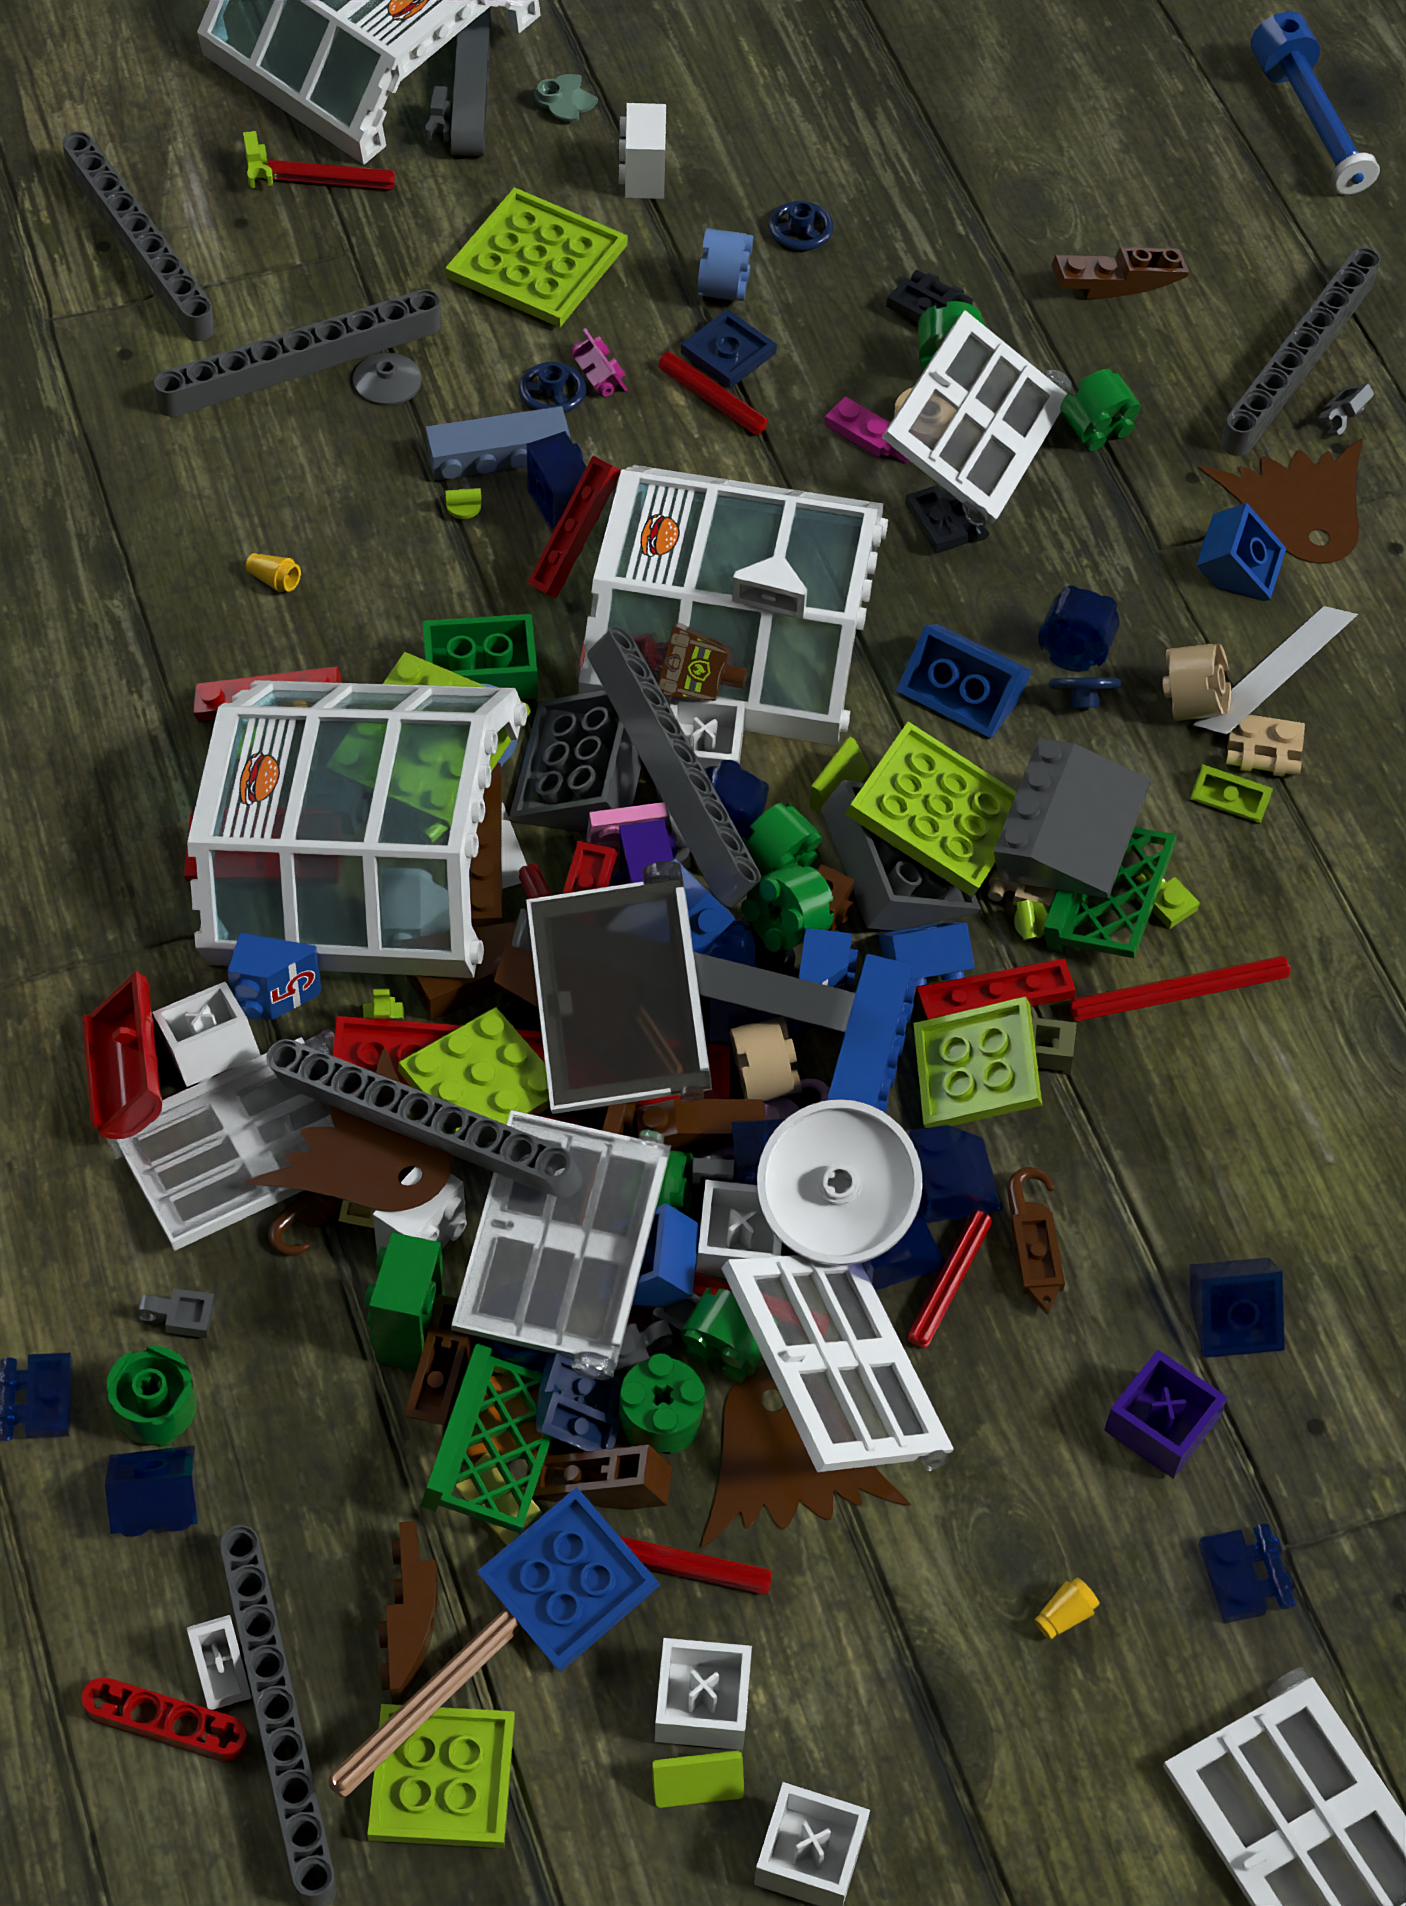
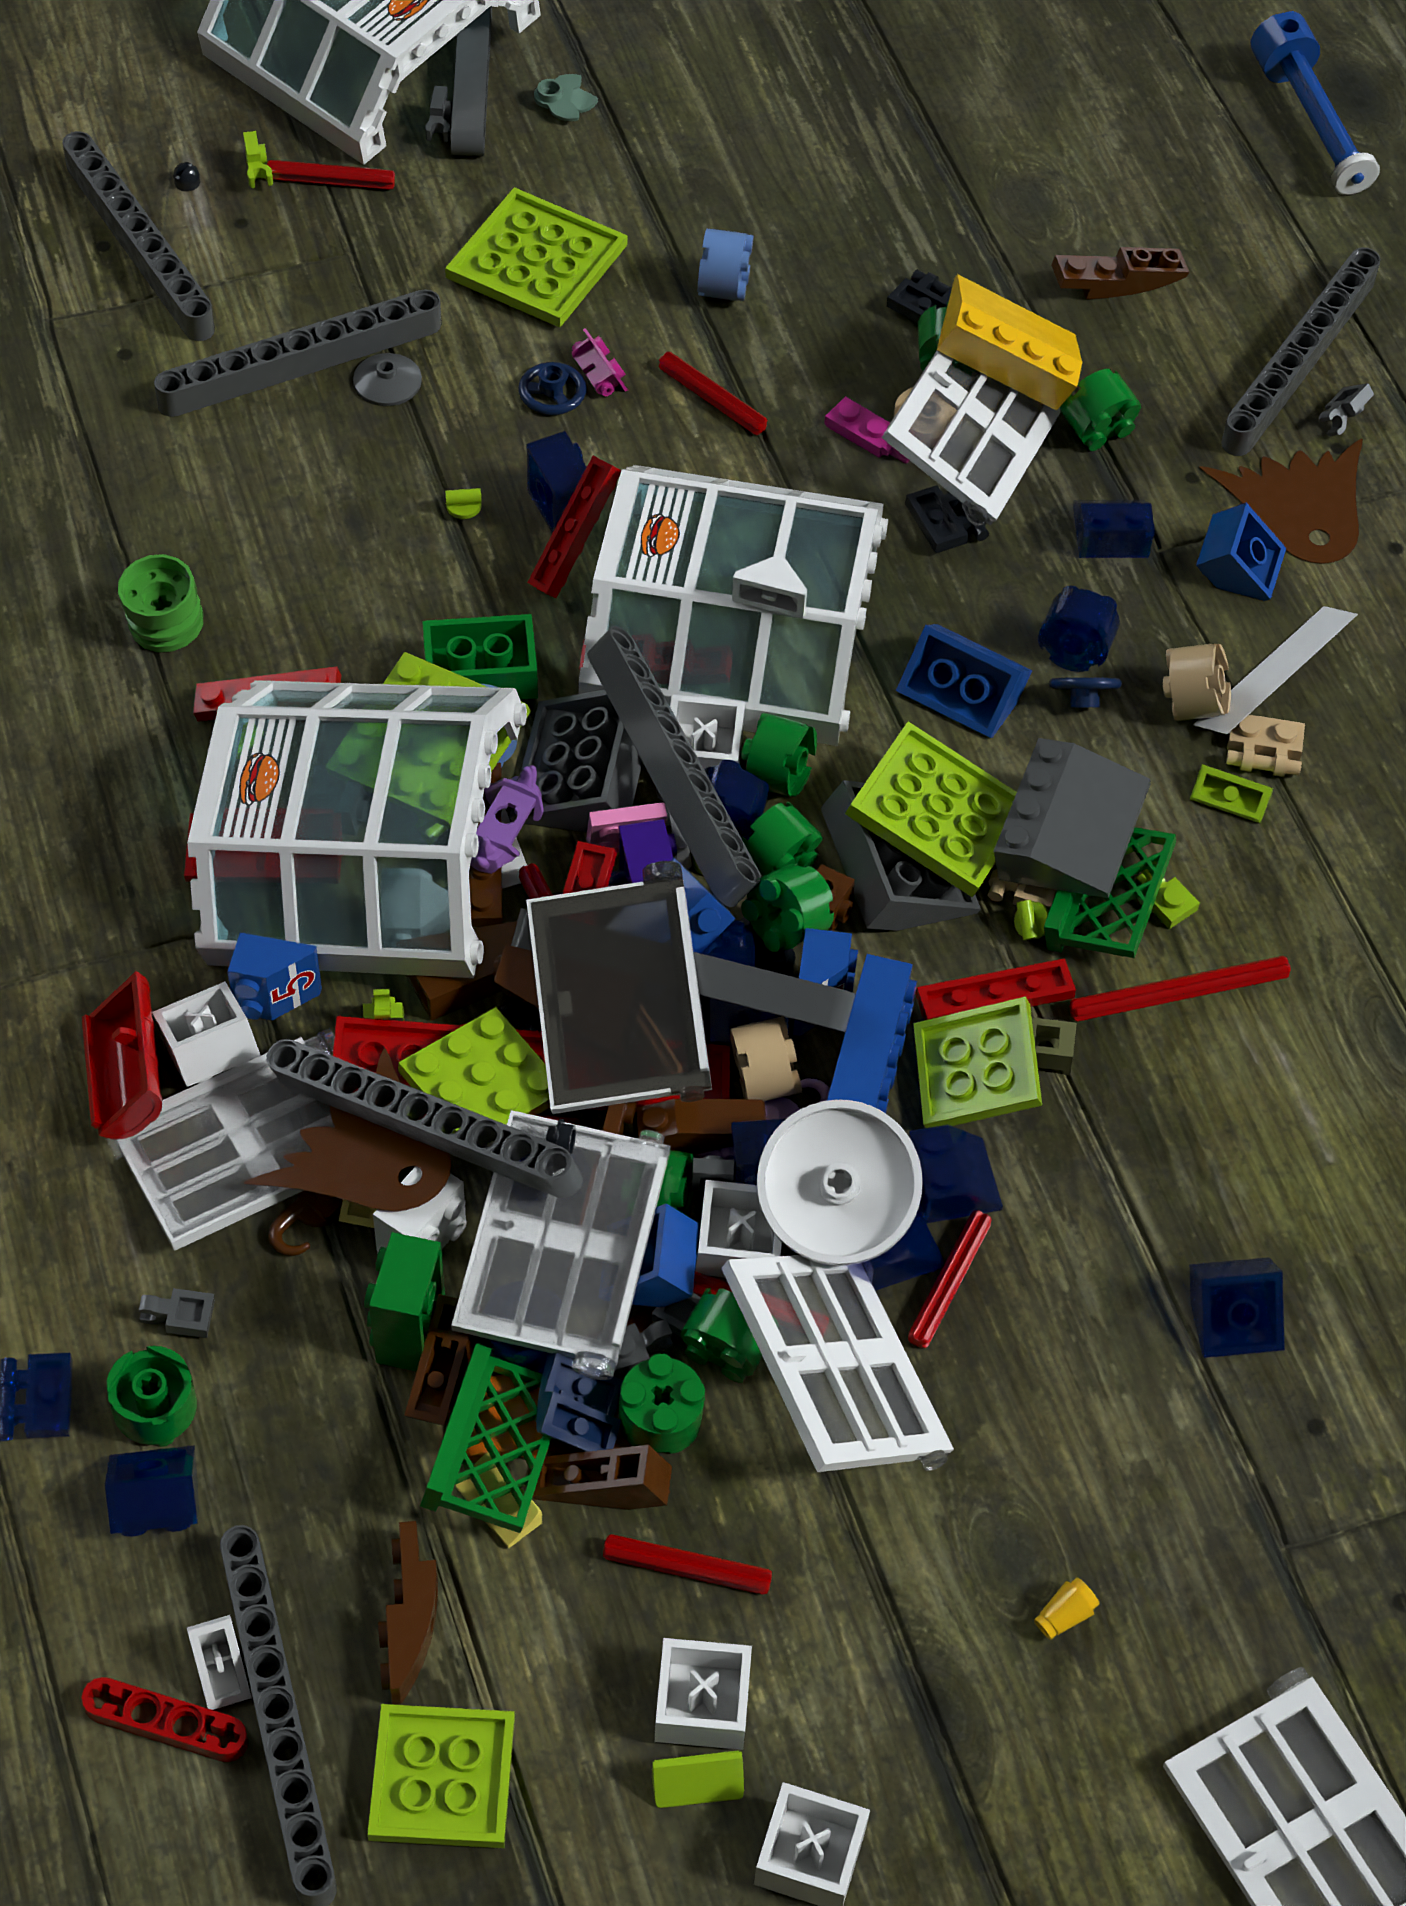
(161, 603): none -> bright green wheel
(186, 177): none -> black hinge
(275, 571): yellow cone -> none
(423, 1704): medium nougat axle -> none
(489, 442): sand blue brick -> none
(496, 837): none -> medium lavender piece
(562, 1135): none -> black plate
(568, 1579): blue plate -> none
(643, 150): white brick -> none
(698, 666): reddish brown torso -> none
(728, 348): dark blue plate -> none
(771, 1466): reddish brown piece -> none
(780, 753): none -> green brick
(801, 222): dark blue piece -> none
(845, 765): lime slope -> none
(931, 949): blue slope -> none
(1010, 344): none -> yellow slope
(1035, 1241): reddish brown plate -> none
(1113, 528): none -> clear blue slope
(1165, 1413): dark purple brick -> none
(1234, 1577): clear blue plate -> none

